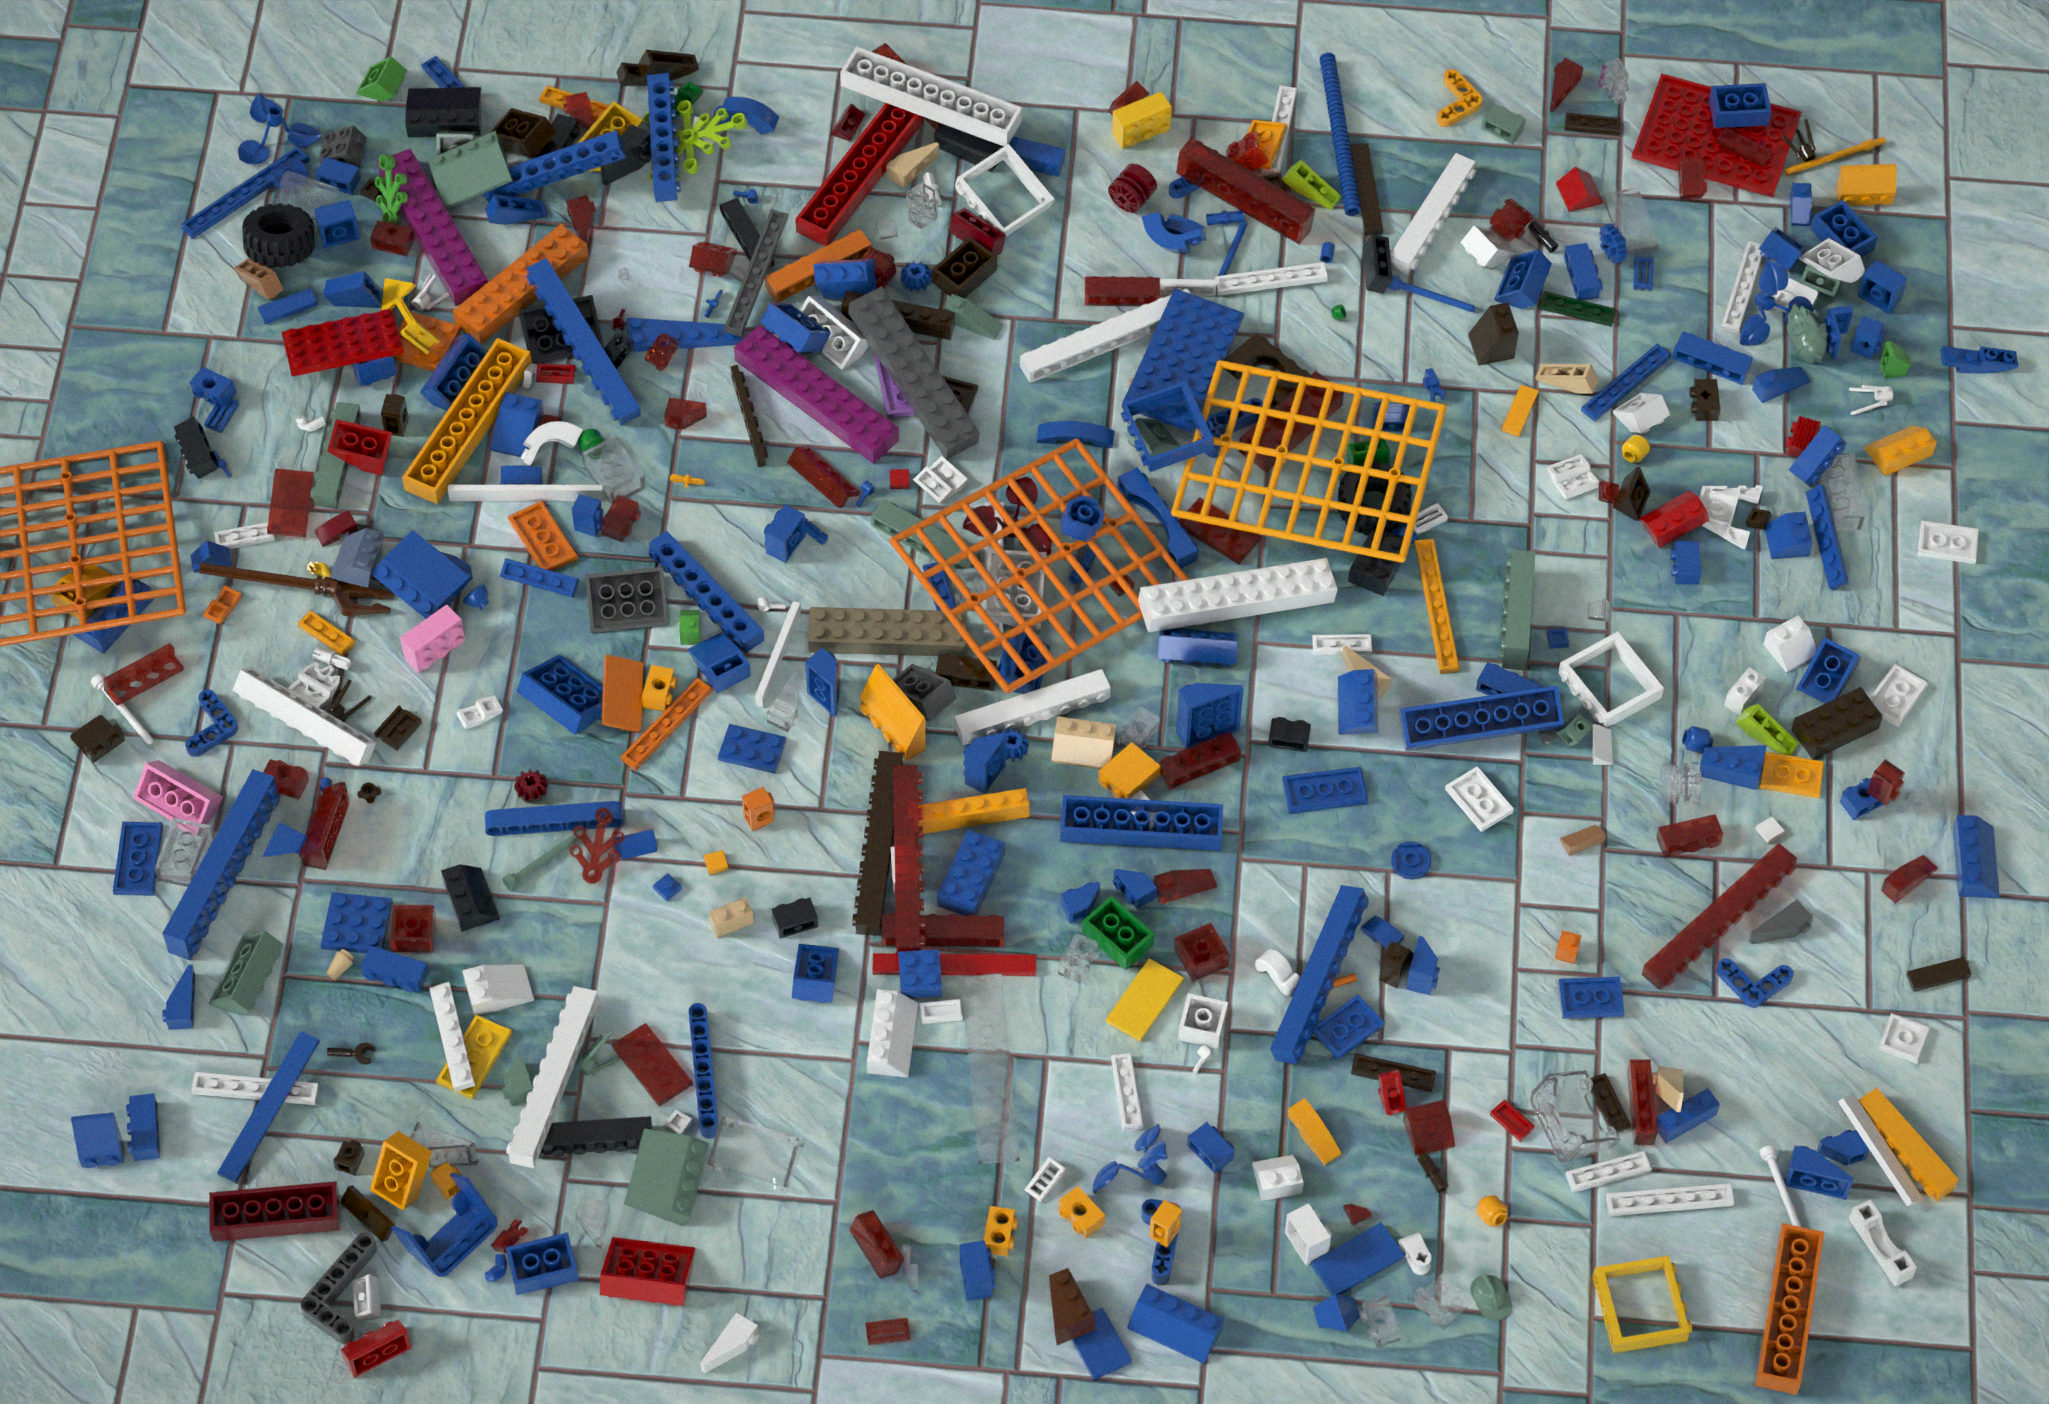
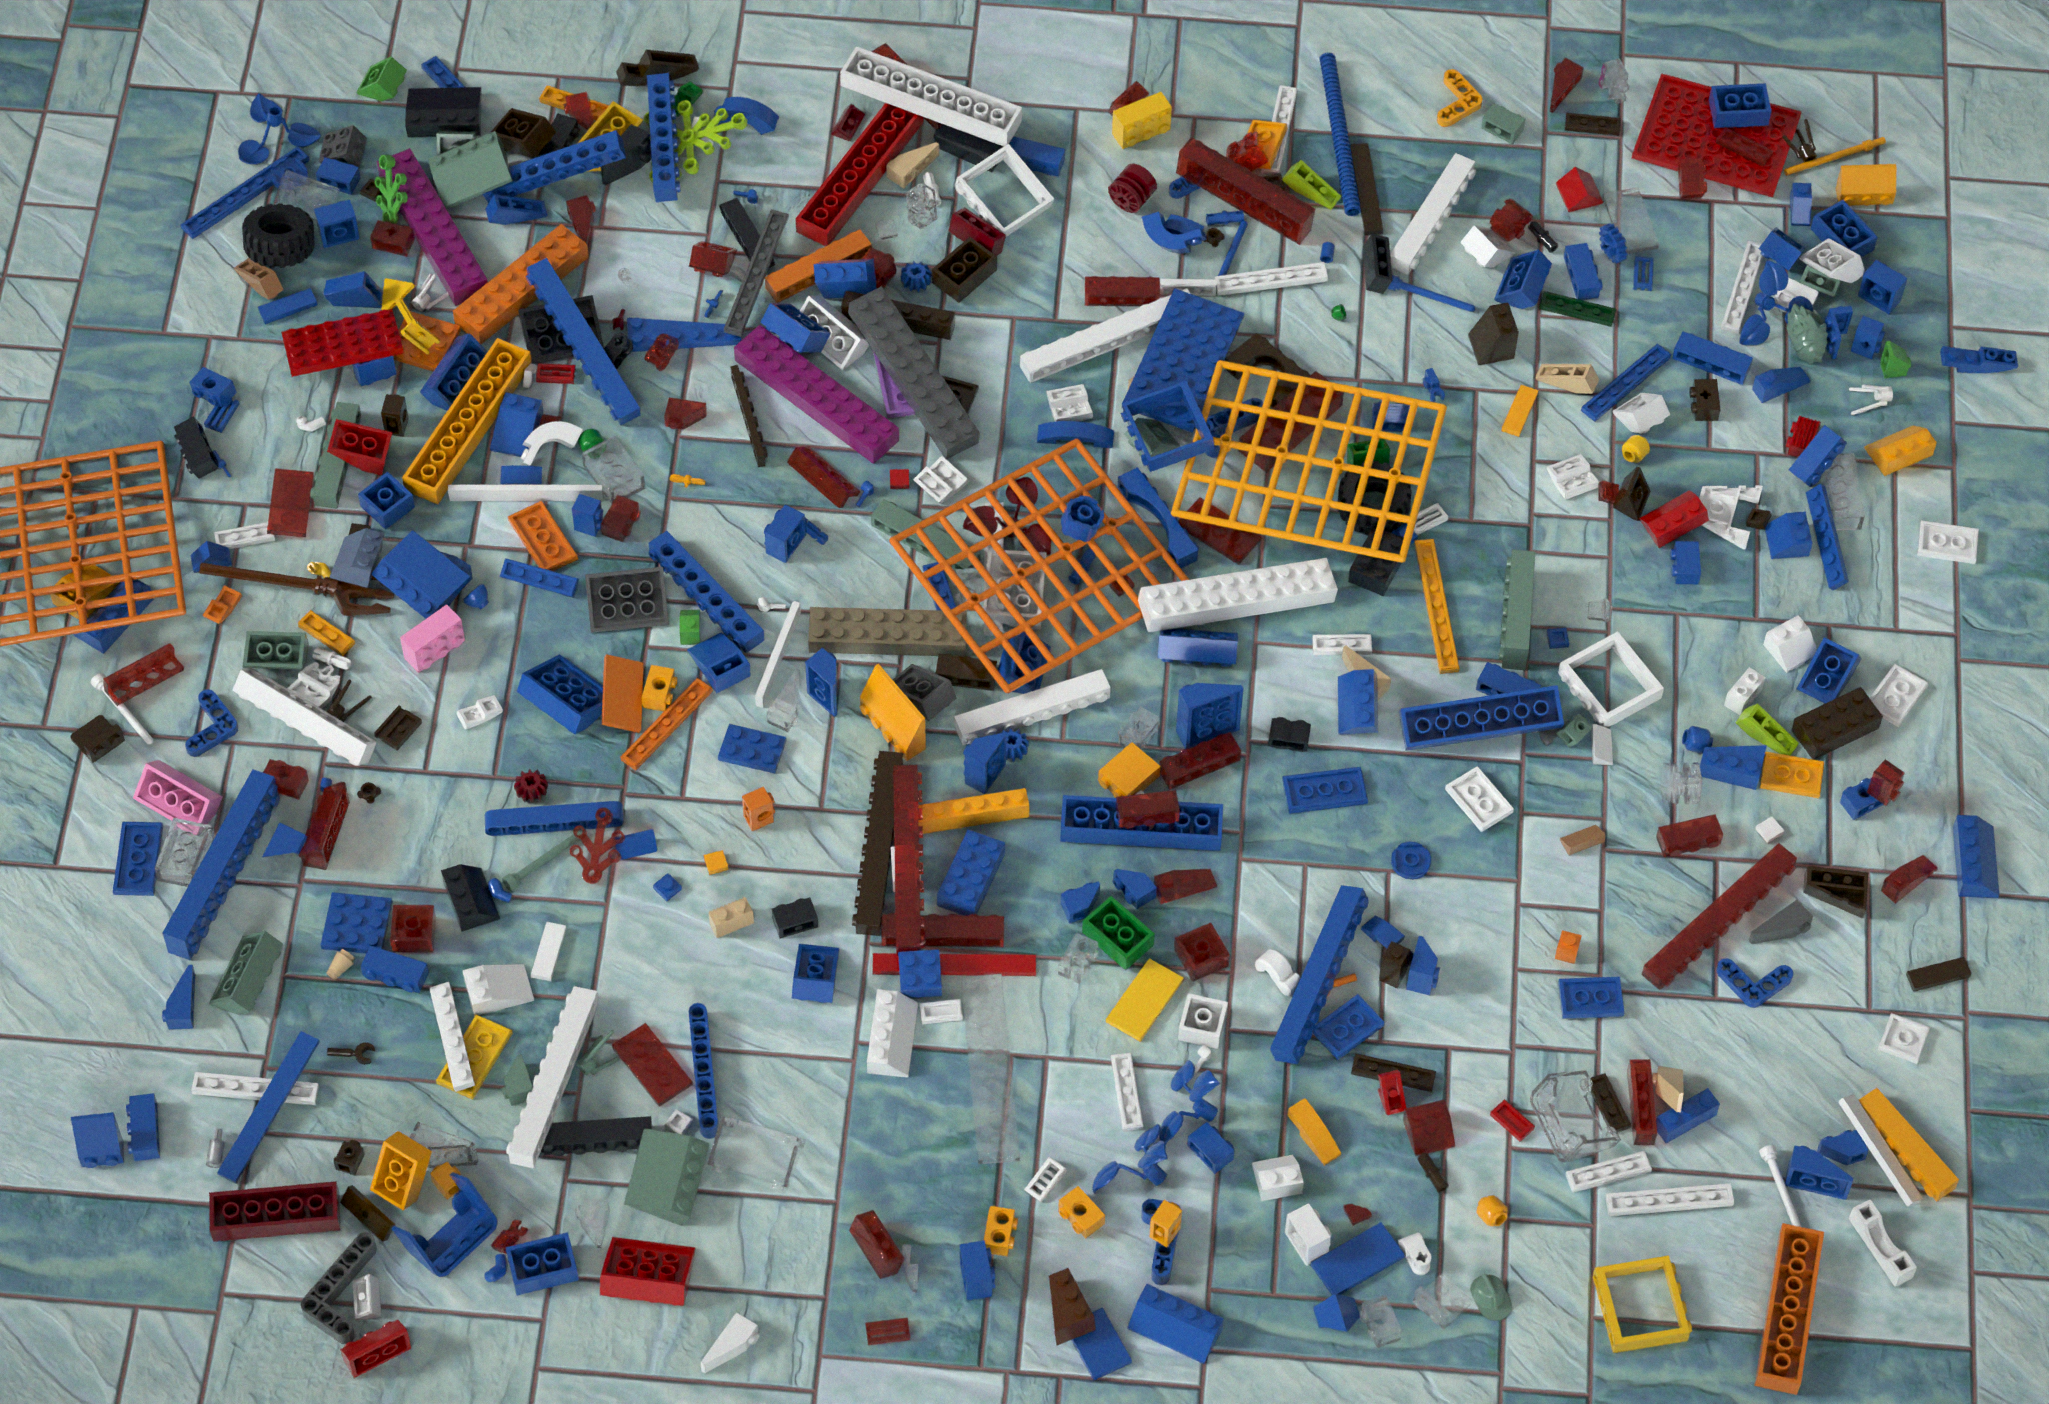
(215, 1150): none -> clear piece
(275, 650): none -> sand green slope
(336, 526): dark red slope -> none
(386, 500): none -> blue brick
(497, 890): none -> blue arm
(548, 951): none -> white tile
(972, 317): sand green slope -> none
(1070, 404): none -> white slope
(1083, 742): tan slope -> none
(1147, 809): none -> clear red brick
(1202, 1108): none -> blue plant
(1214, 236): none -> dark brown plate
(1838, 888): none -> dark brown wedge

